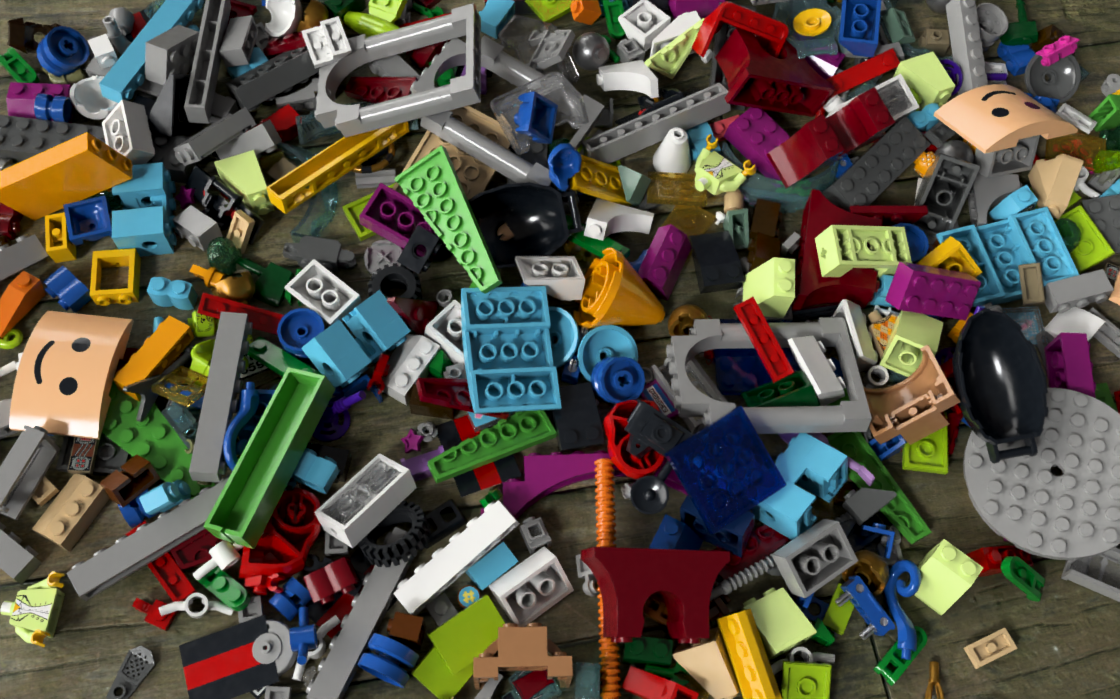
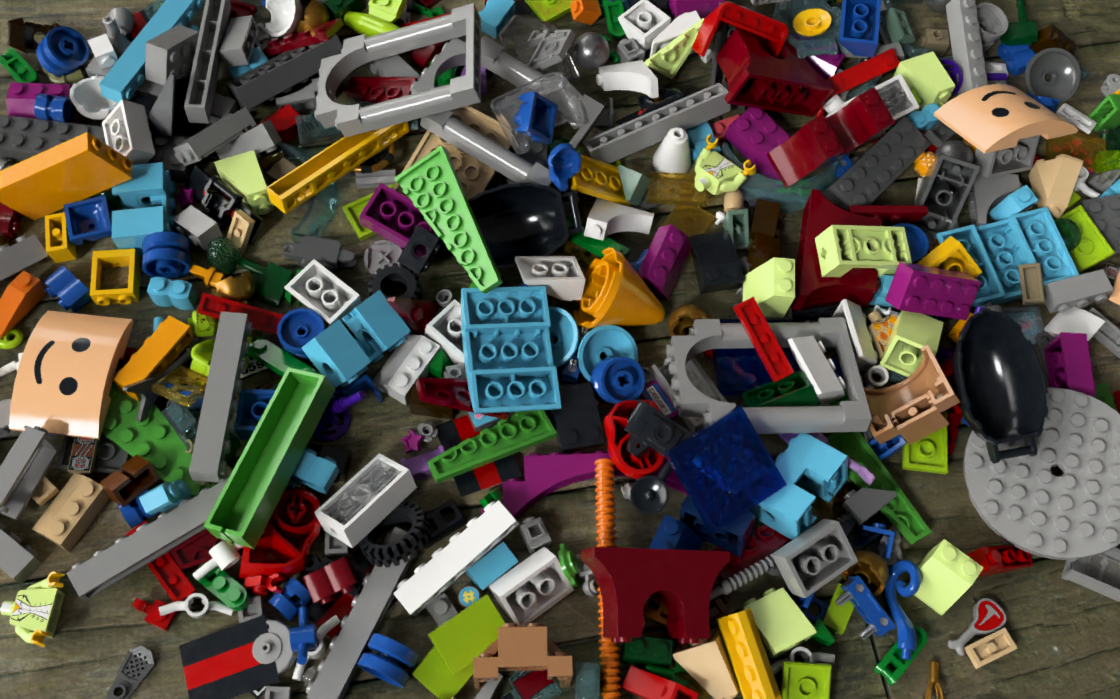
(166, 255): none -> blue wheel
(248, 407): blue plant -> none
(326, 42): white slope -> none
(381, 369): red plate -> none
(407, 630): reddish brown brick -> none
(505, 230): light nougat hinge -> none
(569, 564): none -> bright green piece
(790, 246): light grey plate -> none
(987, 618): none -> light grey piece
(1023, 577): green plate -> none
(1064, 46): dark pink hinge -> none

